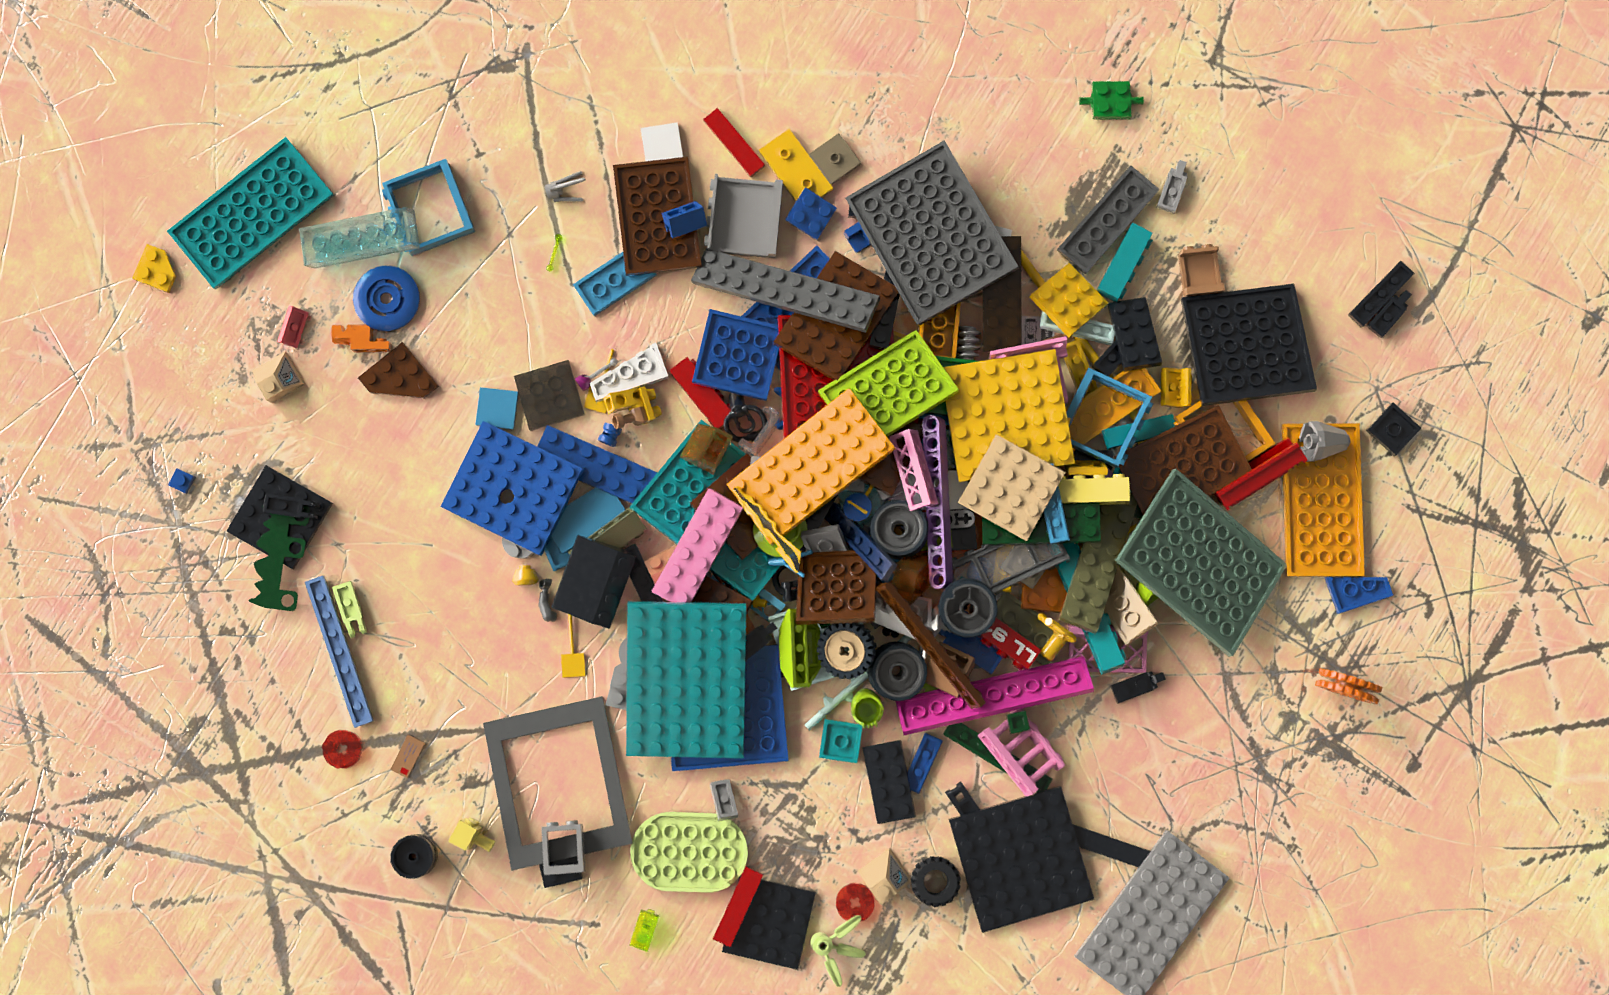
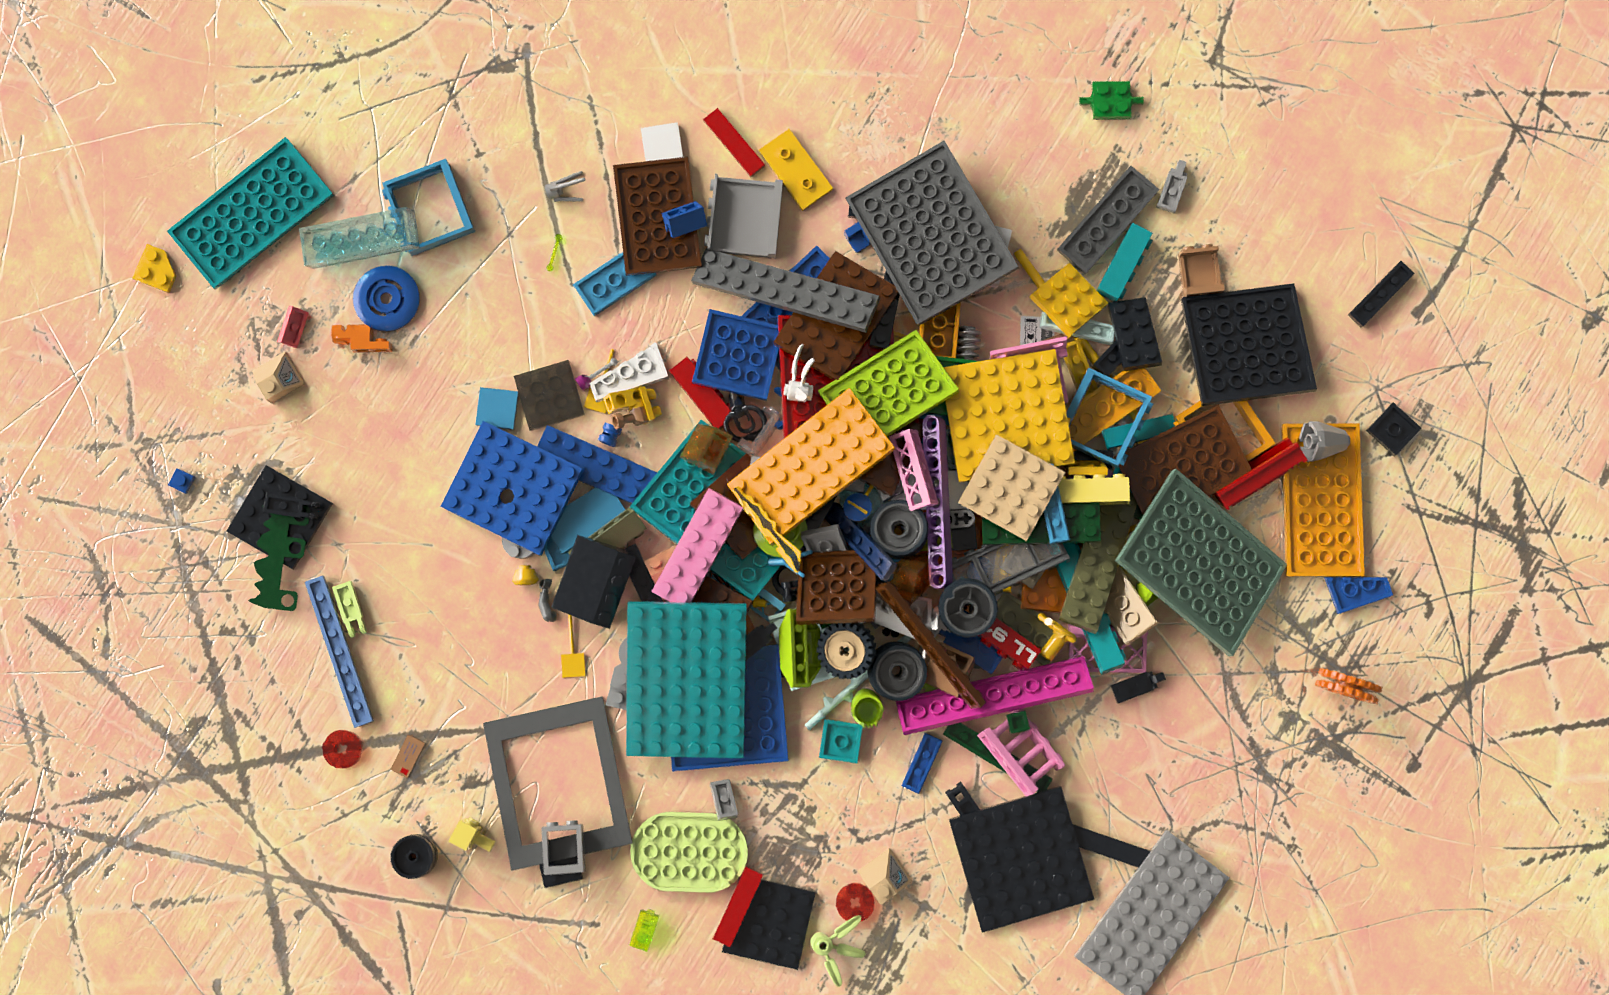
(398, 375): reddish brown plate -> none
(799, 390): none -> white plant
(810, 213): blue plate -> none
(835, 159): dark tan plate -> none
(889, 782): black plate -> none
(951, 889): black tyre -> none
(1004, 305): dark brown plate -> none
(1176, 387): yellow bracket -> none
(1389, 314): black hinge -> none

